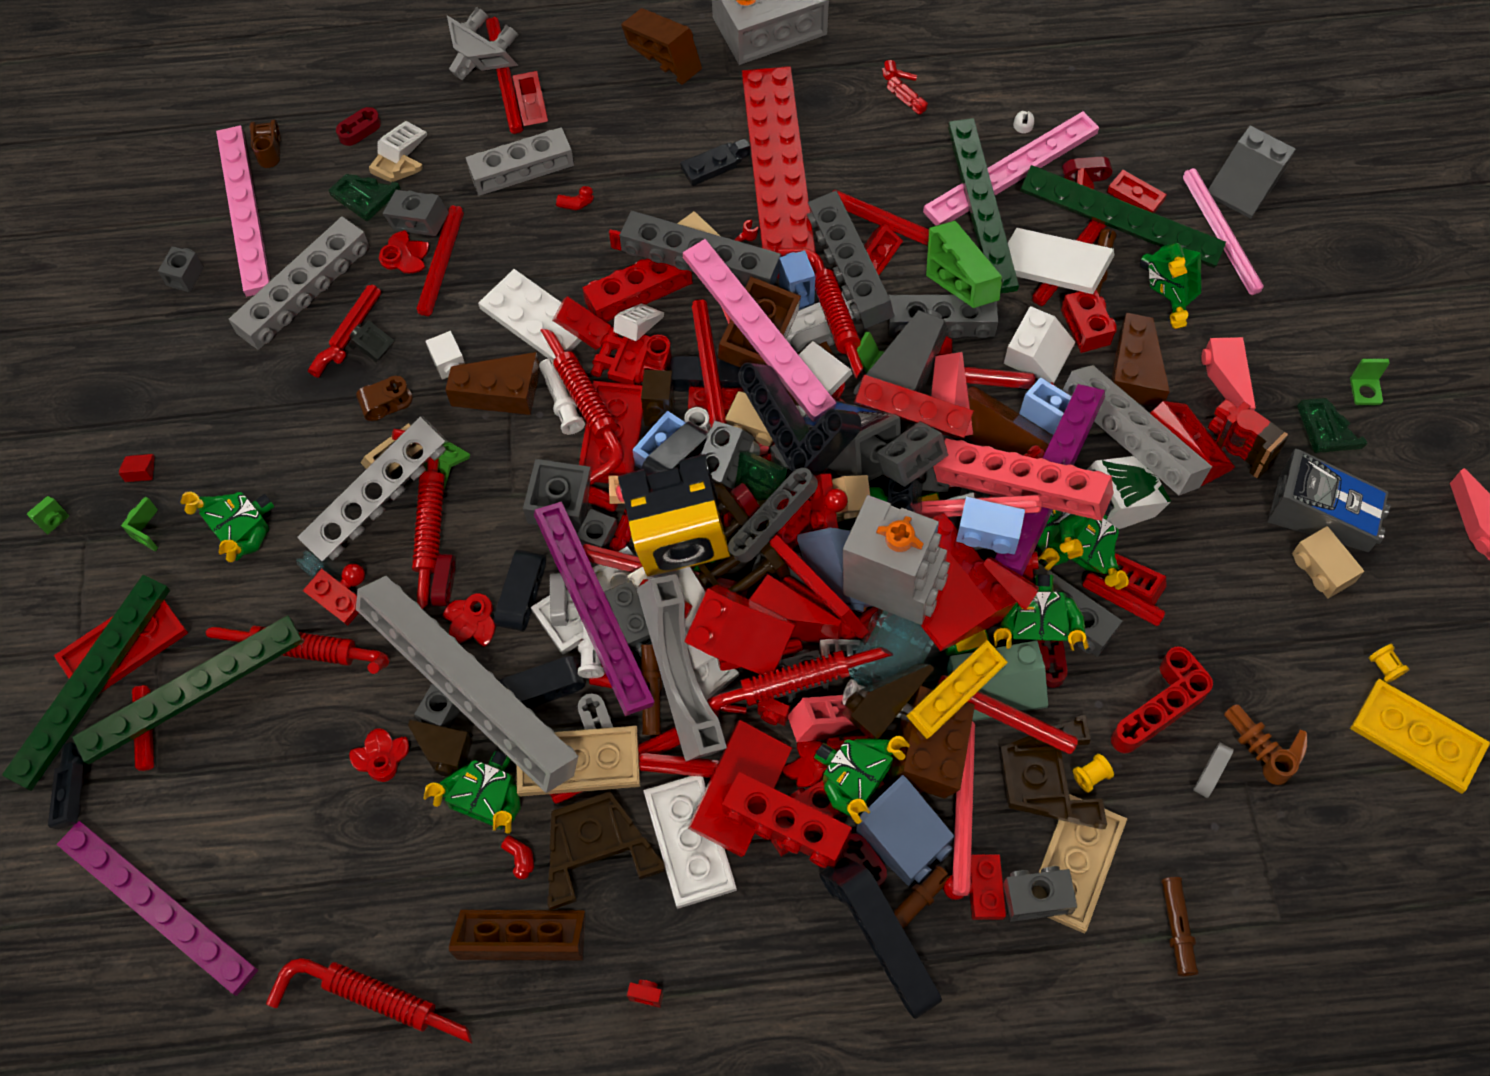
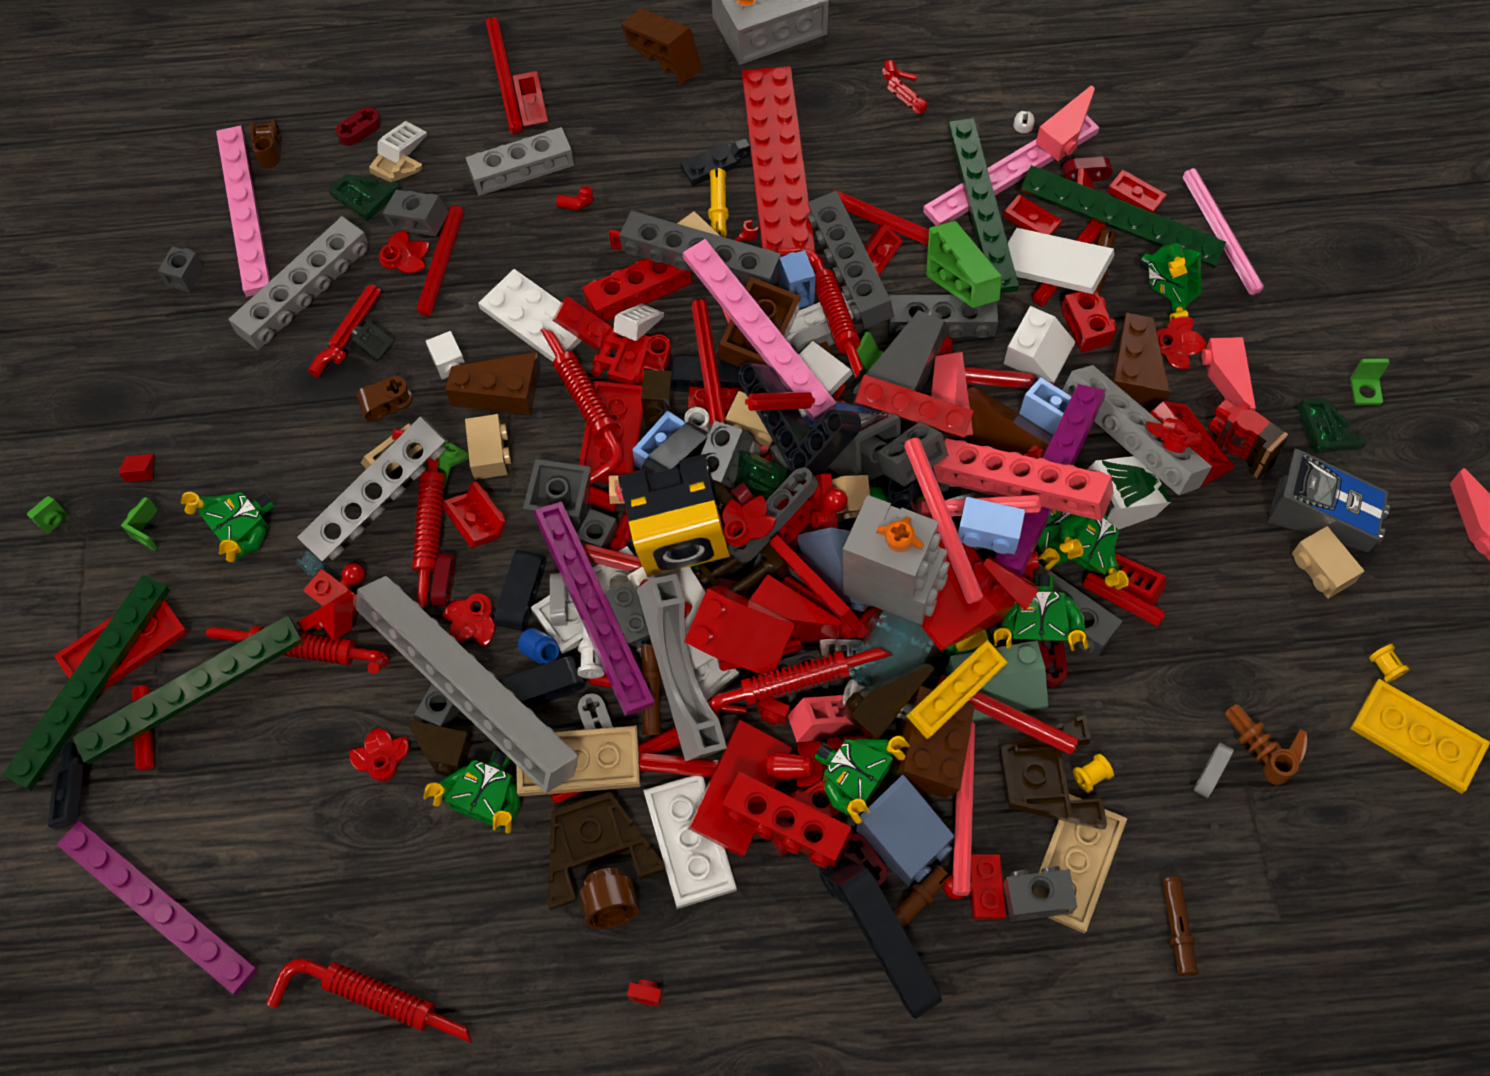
(334, 616): none -> red slope
(475, 516): none -> red bracket
(476, 50): light grey connector -> none
(486, 446): none -> tan brick
(519, 935): reddish brown slope -> none
(522, 856): red arm -> none
(538, 646): none -> blue brick
(564, 405): white pin -> none
(608, 899): none -> reddish brown piece
(718, 212): none -> yellow pin
(749, 519): none -> red plate
(779, 401): none -> red axle
(788, 766): none -> red cone
(946, 526): none -> coral axle
(1031, 216): none -> red plate
(1062, 131): none -> coral slope
(1158, 707): red beam -> none
(1174, 434): none -> red plate
(1182, 342): none -> red plate
(1251, 171): dark grey slope -> none

